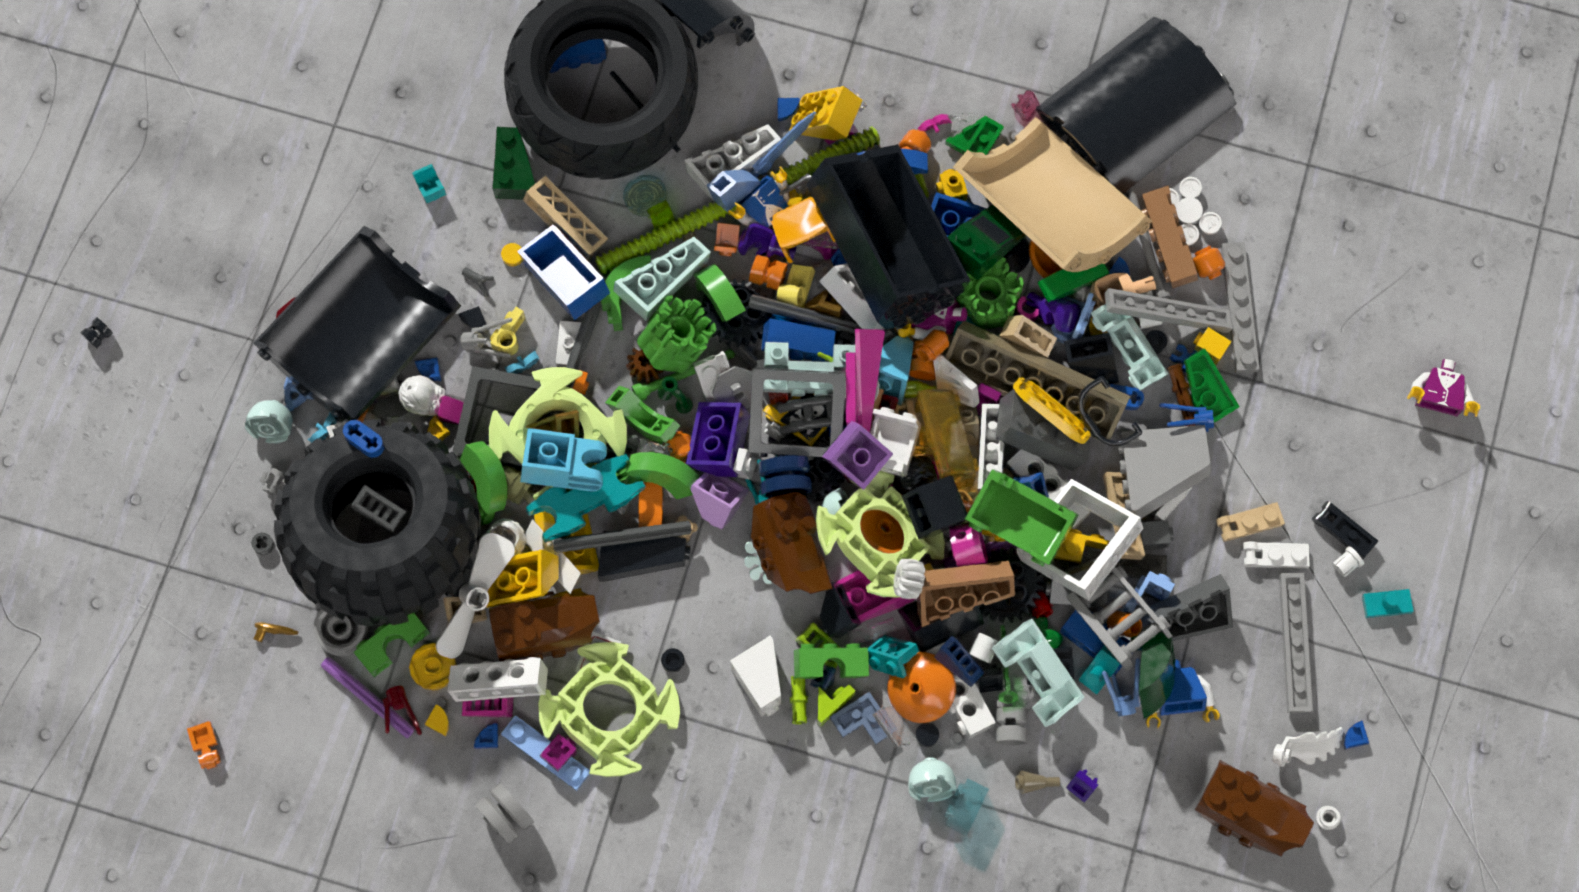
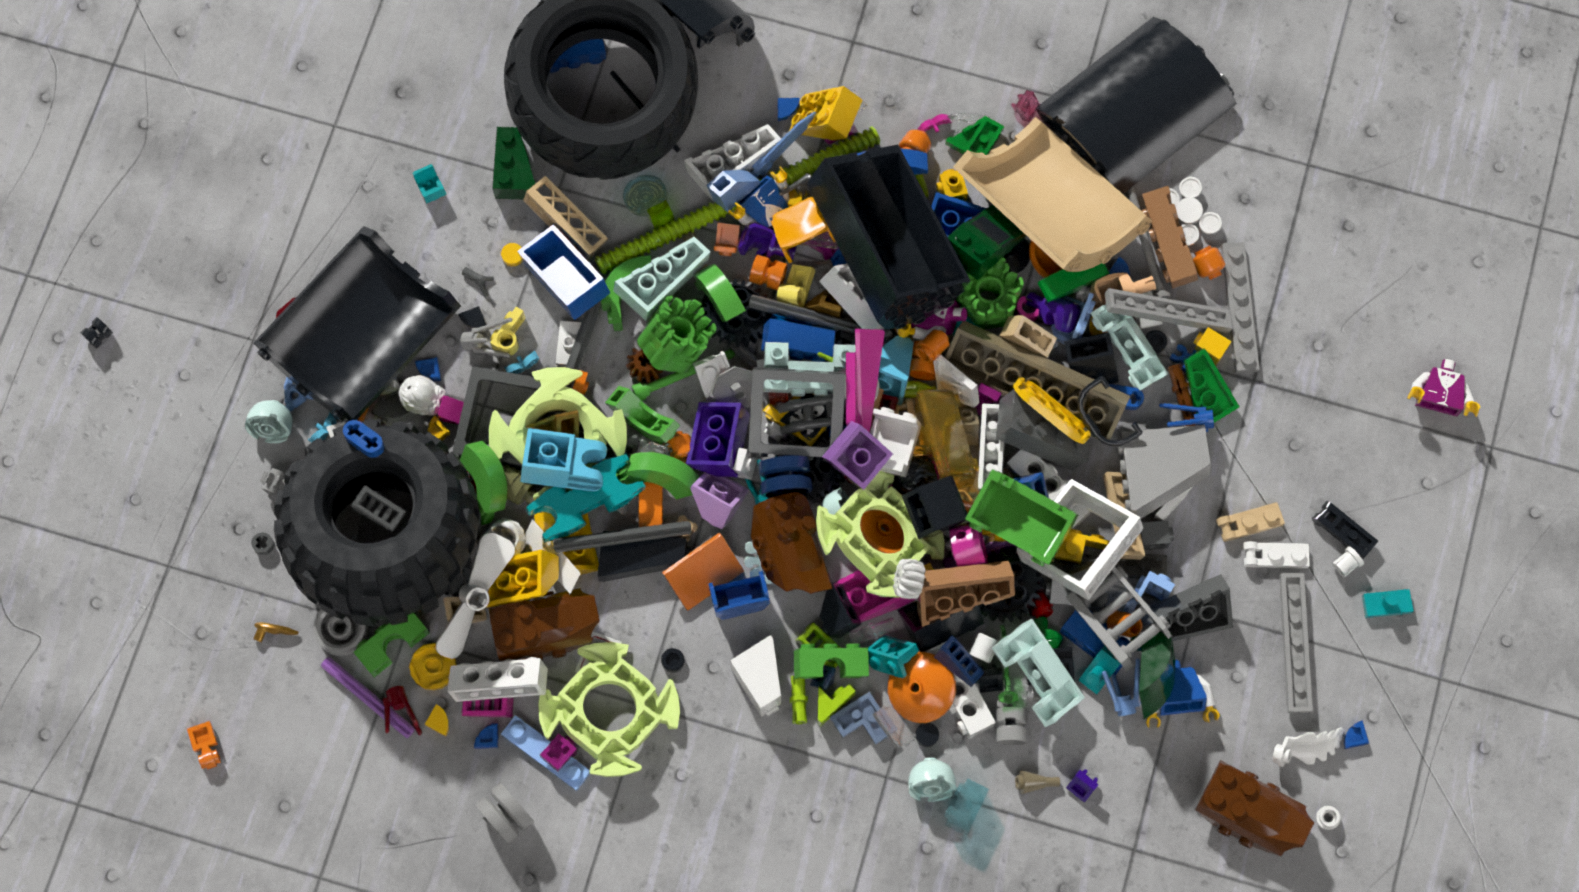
(670, 388): dark green plant -> none
(704, 565): none -> orange tile
(740, 597): none -> blue piece

